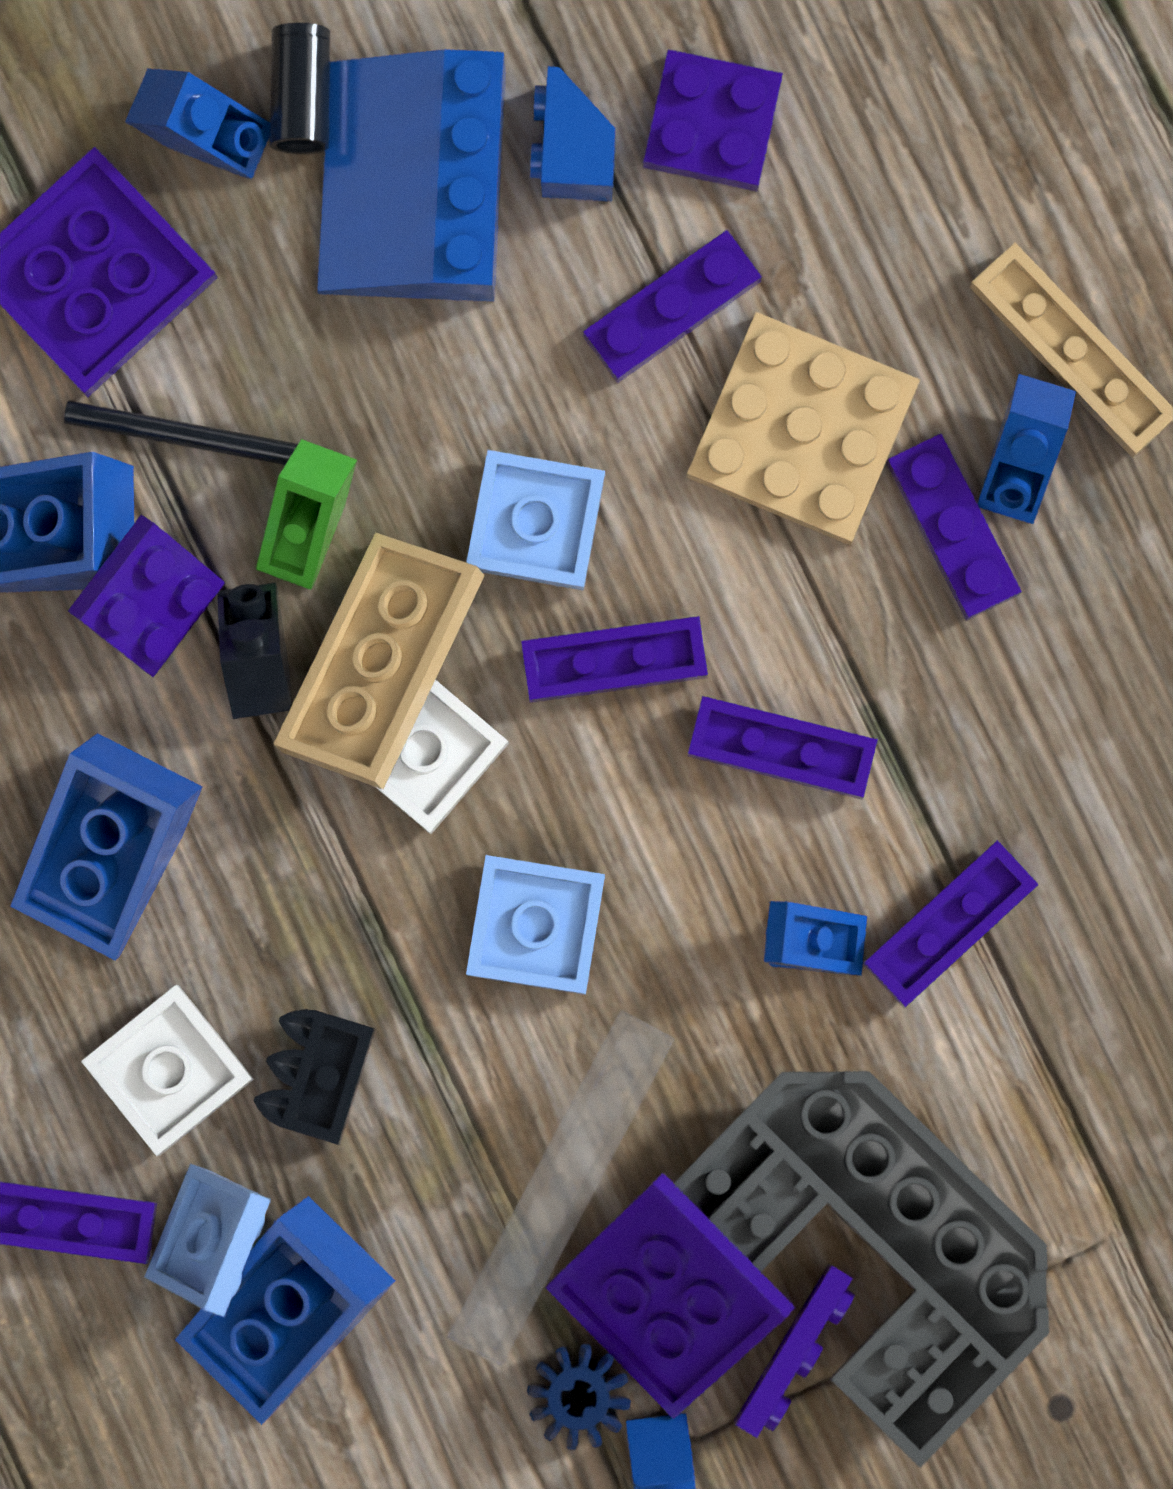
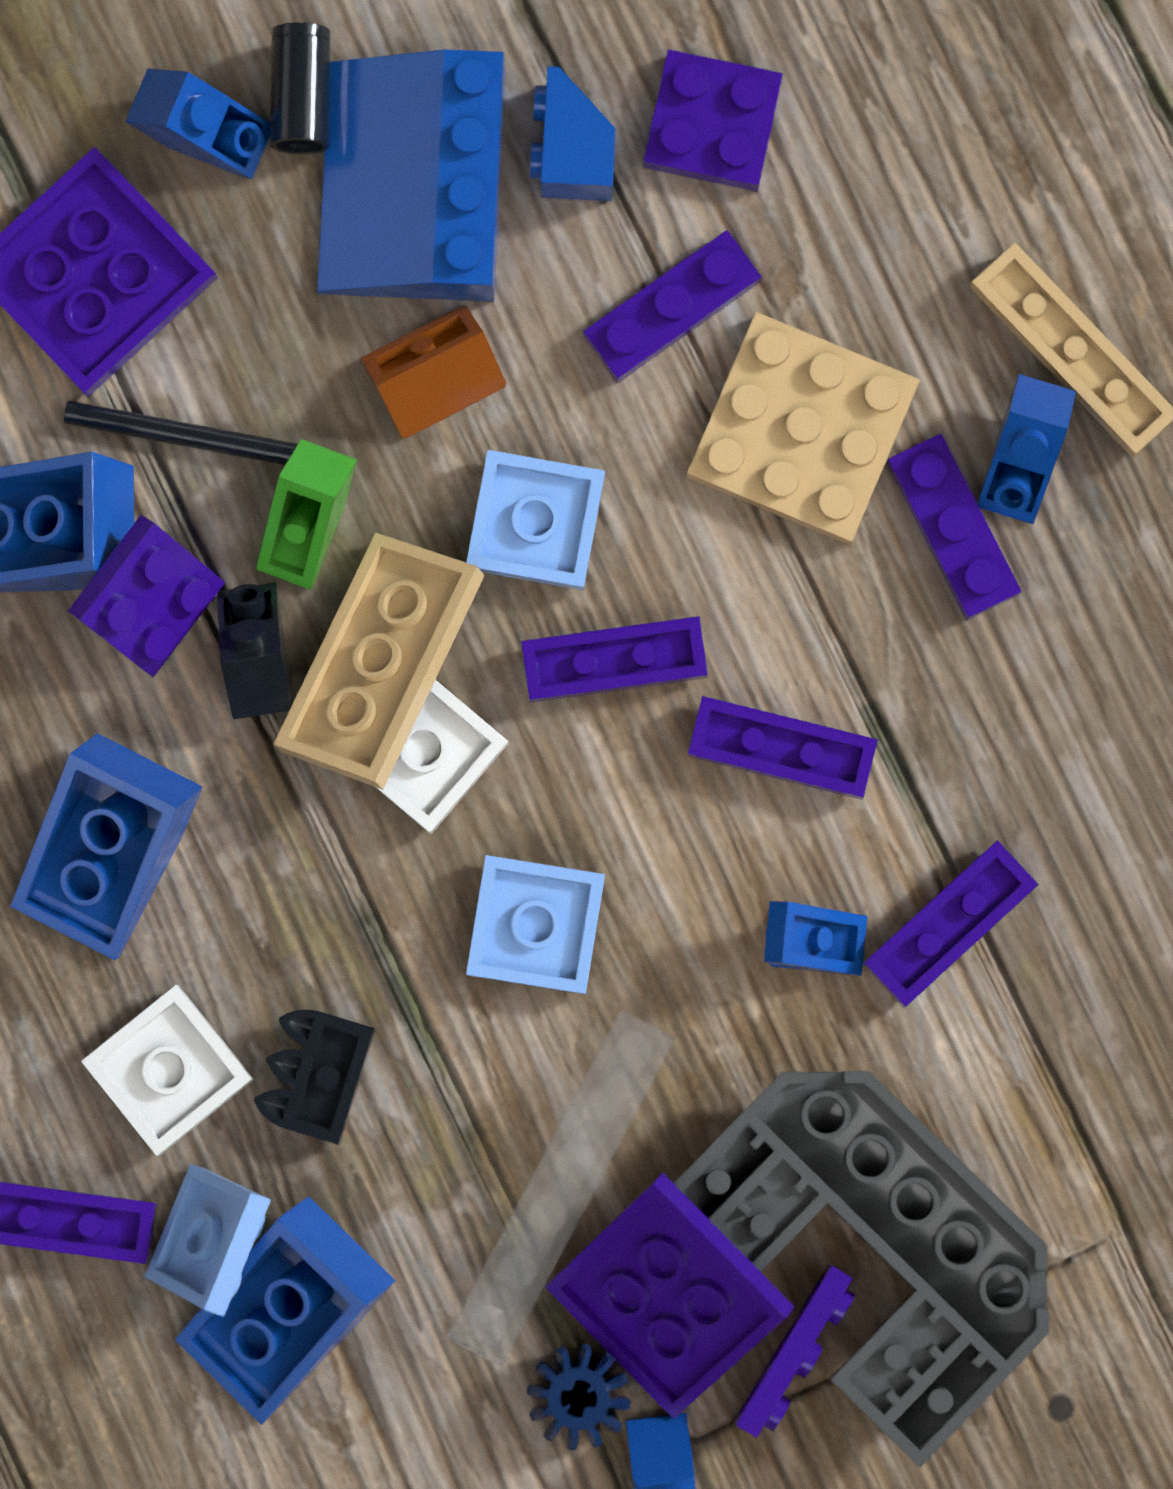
(434, 371): none -> dark orange panel

